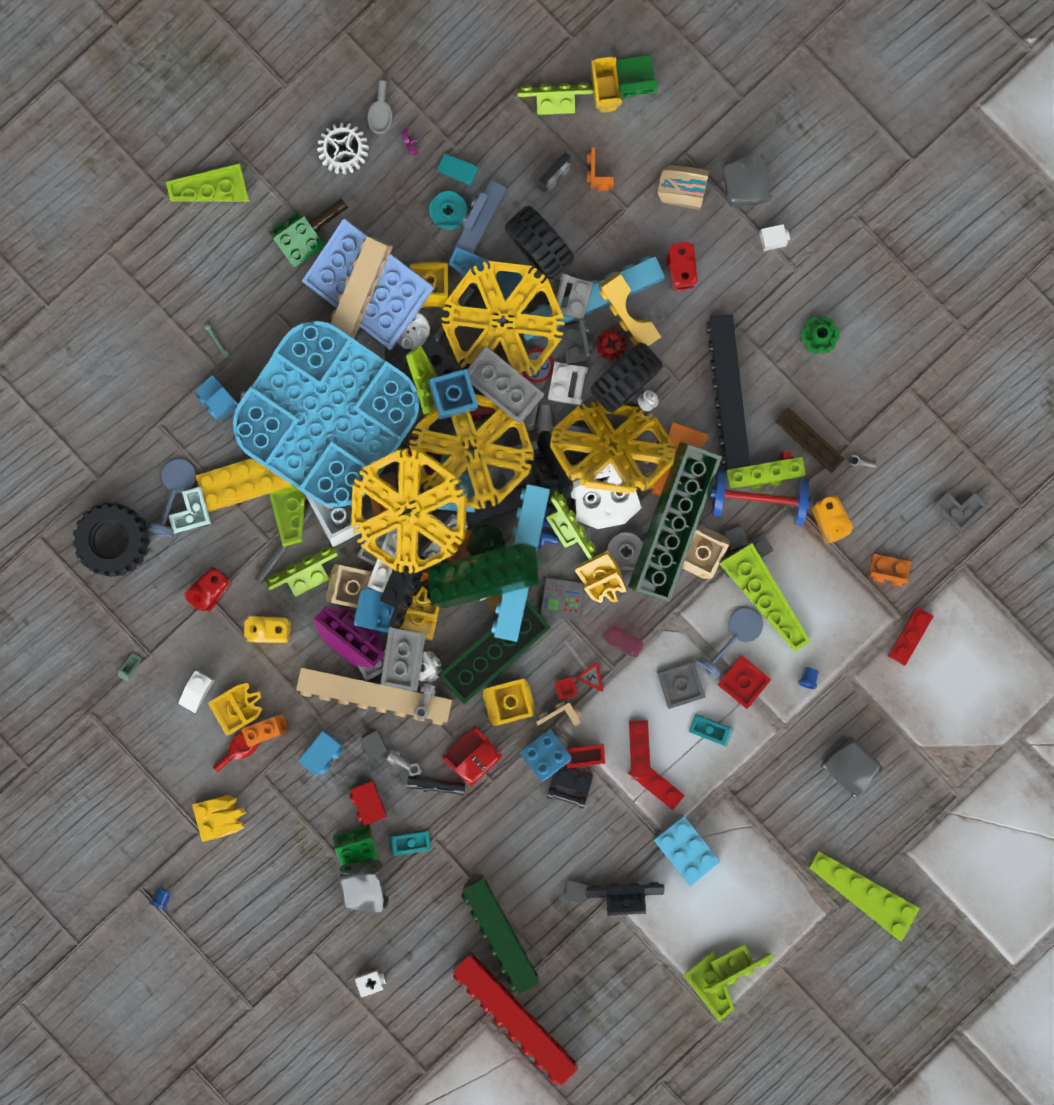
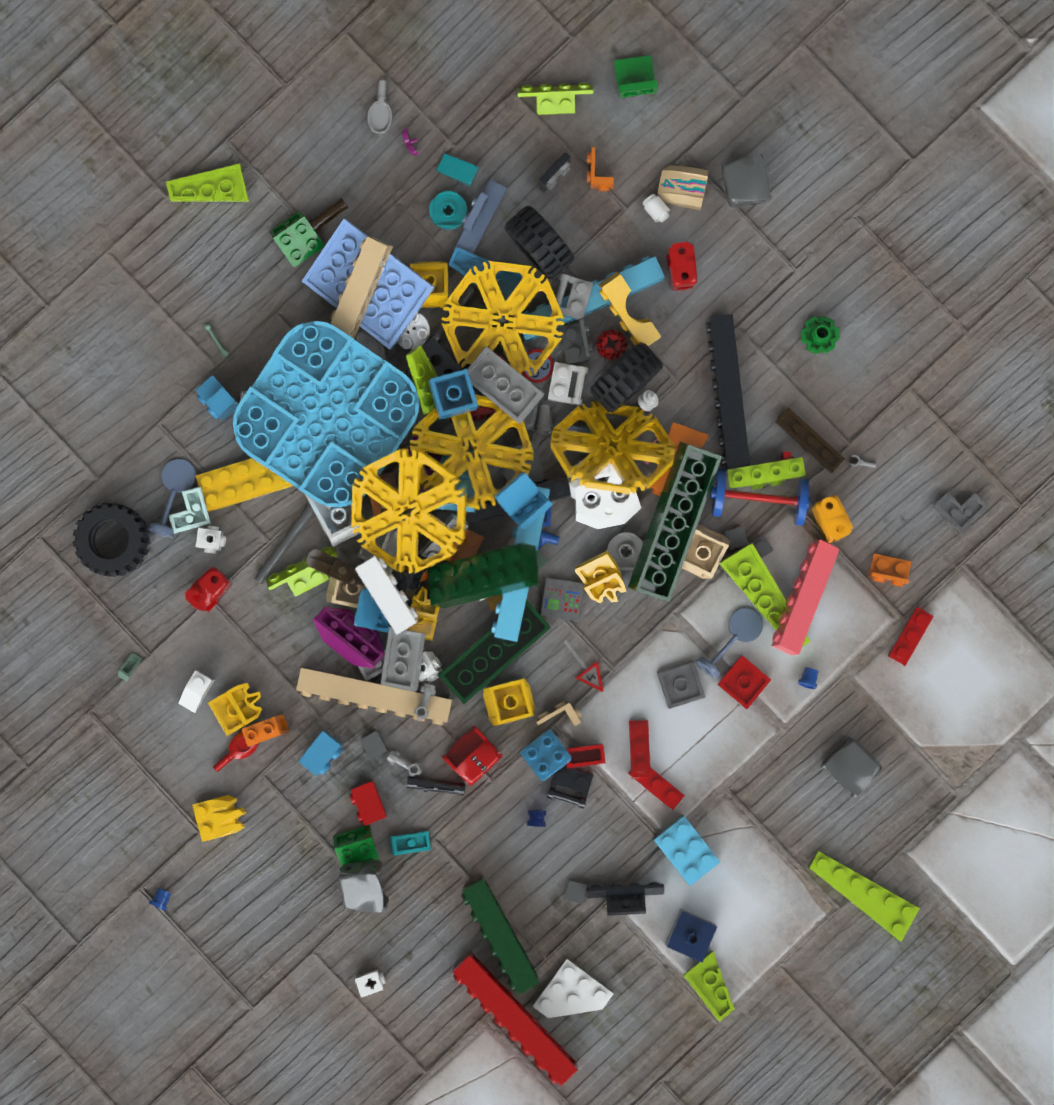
(204, 536): none -> white brick
(268, 629): yellow piece -> none
(289, 514): lime wing -> none
(330, 566): none -> dark brown piece
(338, 155): white gear -> none
(387, 596): none -> white brick
(480, 535): clear green plate -> none
(523, 501): none -> dark azure bracket
(536, 818): none -> clear blue wheel
(548, 468): black bracket -> none
(566, 527): lime bracket -> none
(566, 688): red plate -> none
(572, 993): none -> white plate
(605, 84): yellow piece -> none
(618, 638): clear pink brick -> none
(656, 208): none -> white brick
(691, 935): none -> dark blue brick
(711, 730): teal slope -> none
(733, 965): lime bracket -> none
(774, 237): white brick -> none
(805, 597): none -> coral brick

